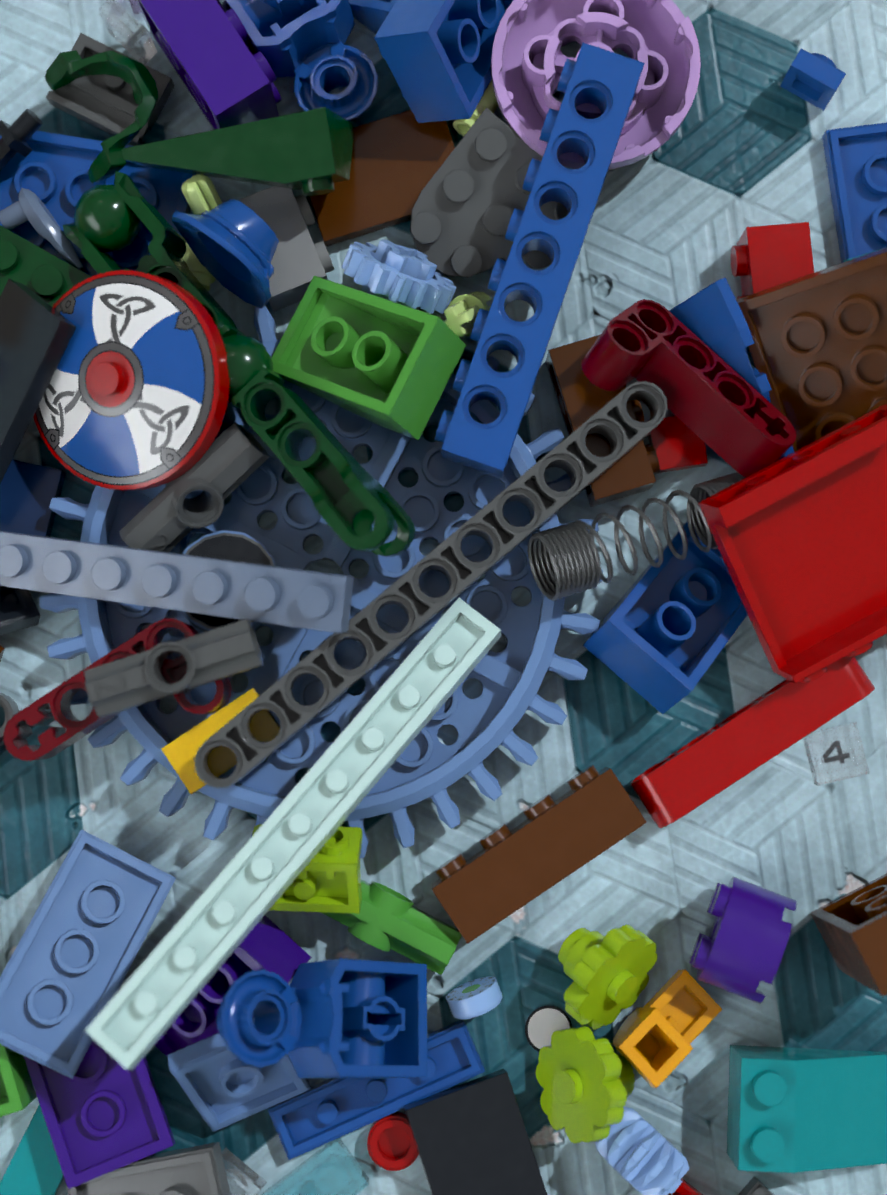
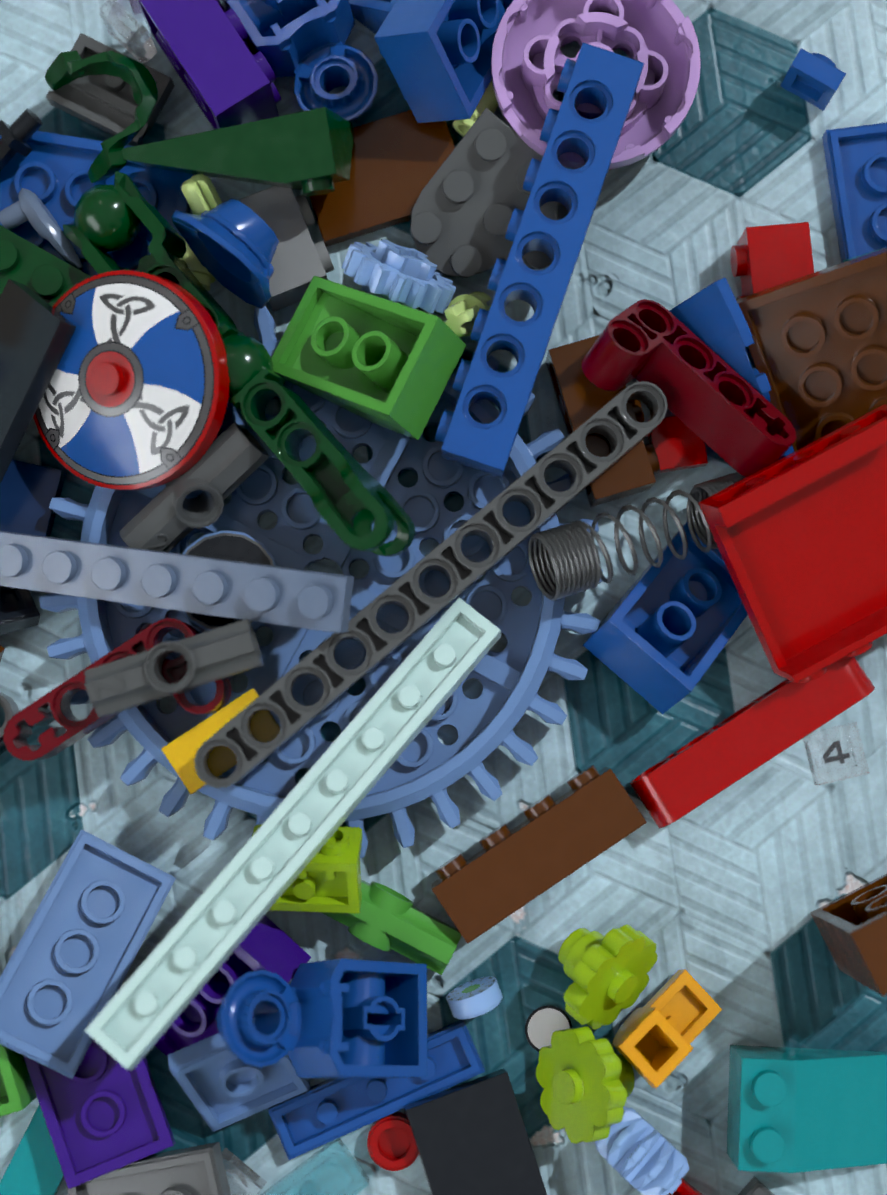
(744, 938): dark purple brick -> none

